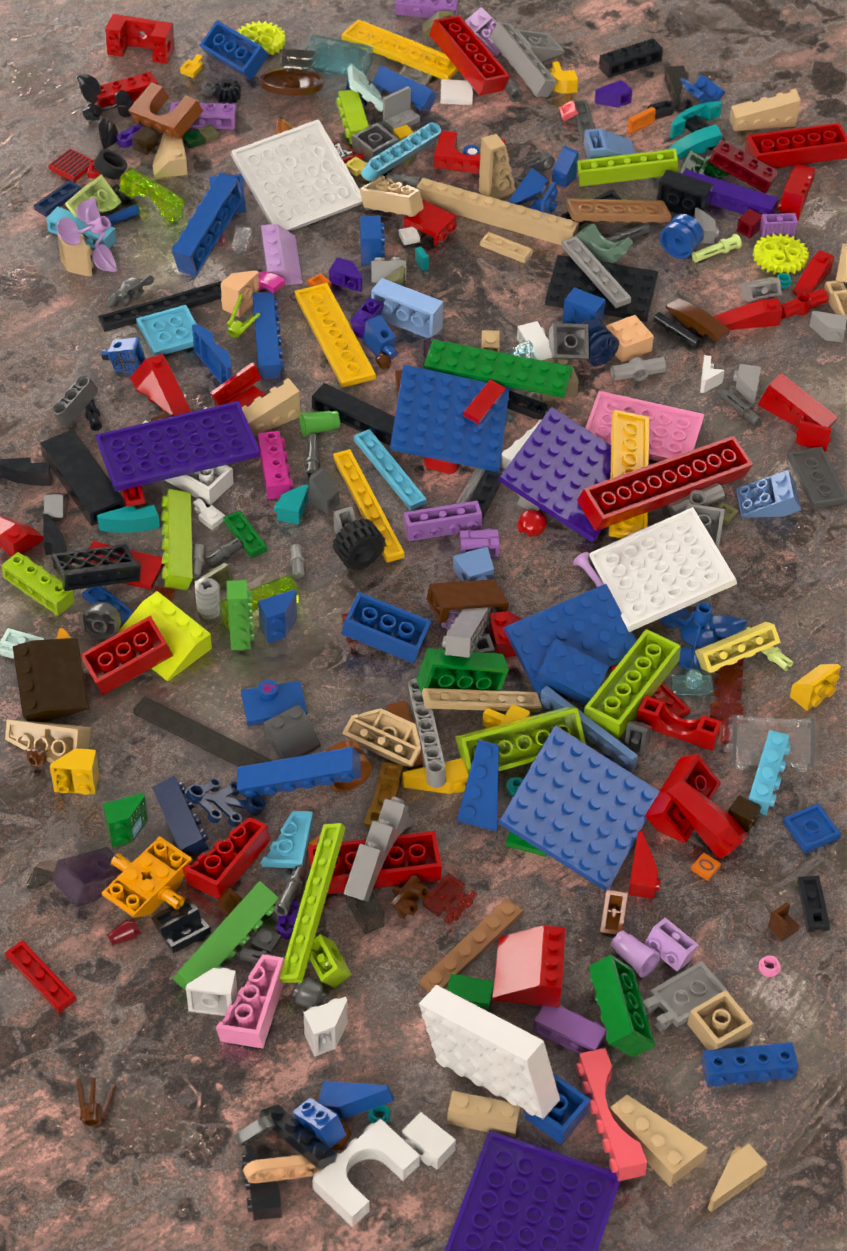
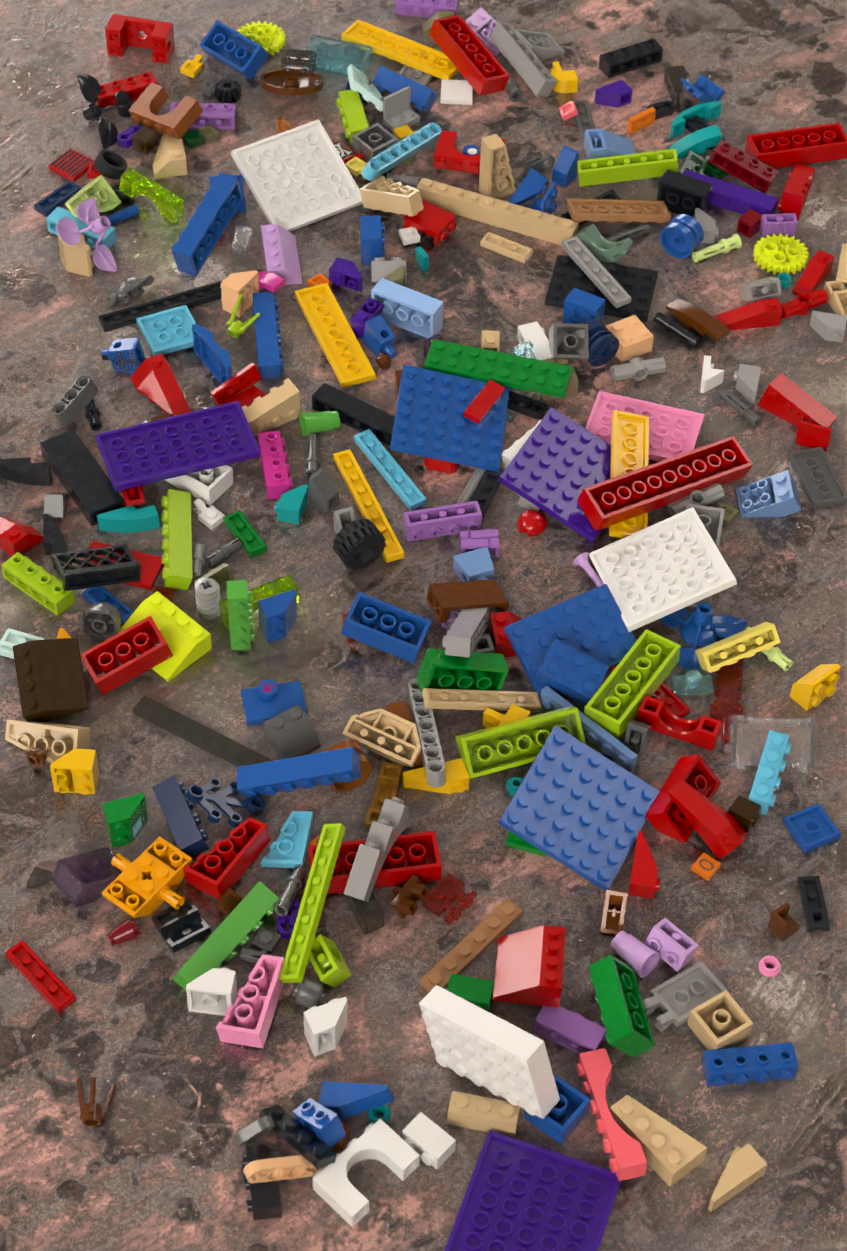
(297, 561): light grey axle -> none
(480, 797): blue wing -> none
(766, 113): tan wedge -> none

